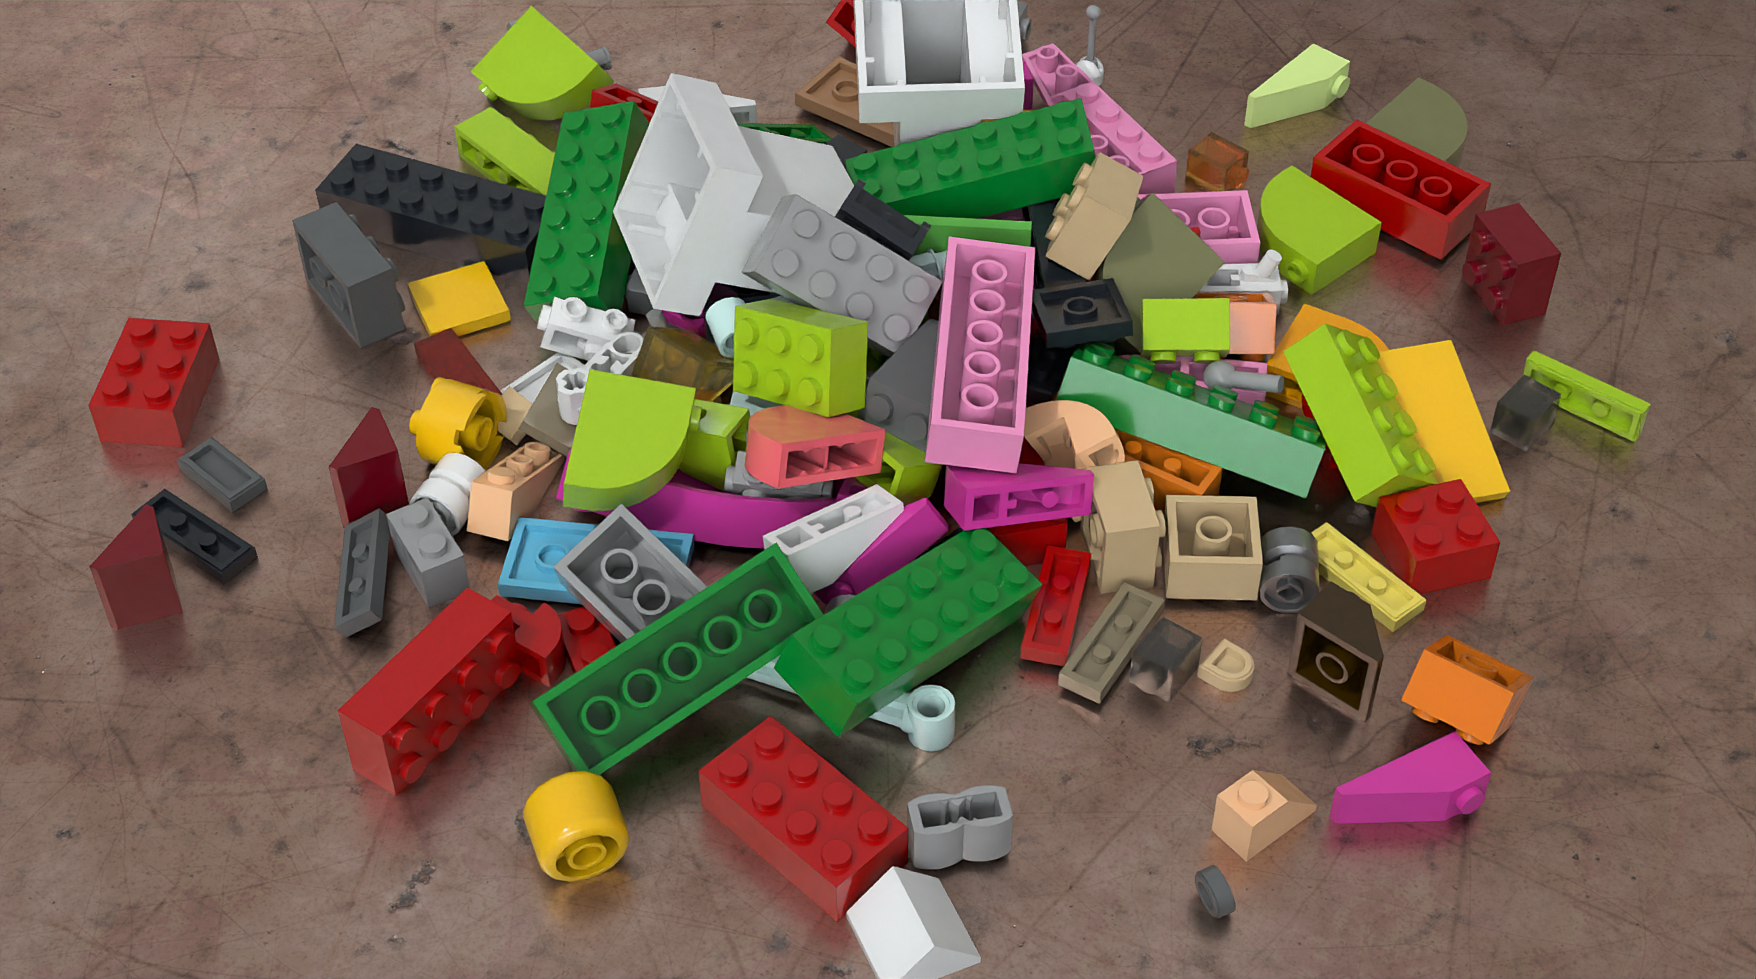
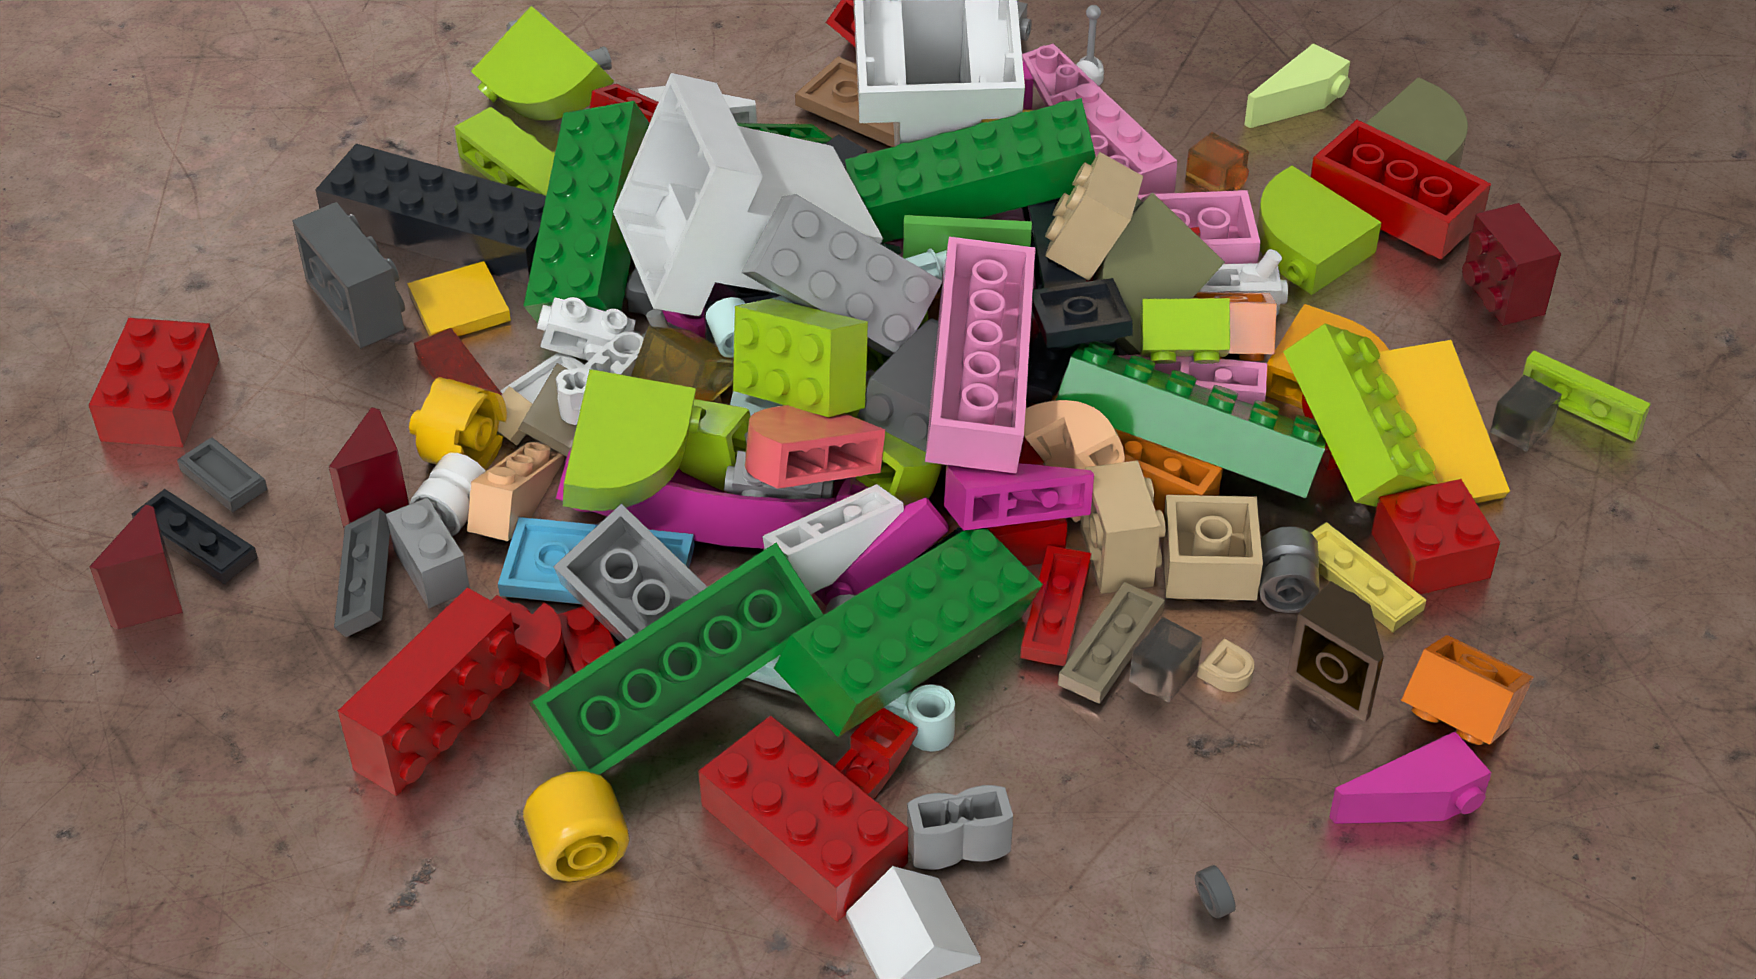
(877, 750): none -> red slope
(881, 222): black hinge -> none
(1225, 375): light grey bar -> none
(1258, 811): light nougat slope -> none

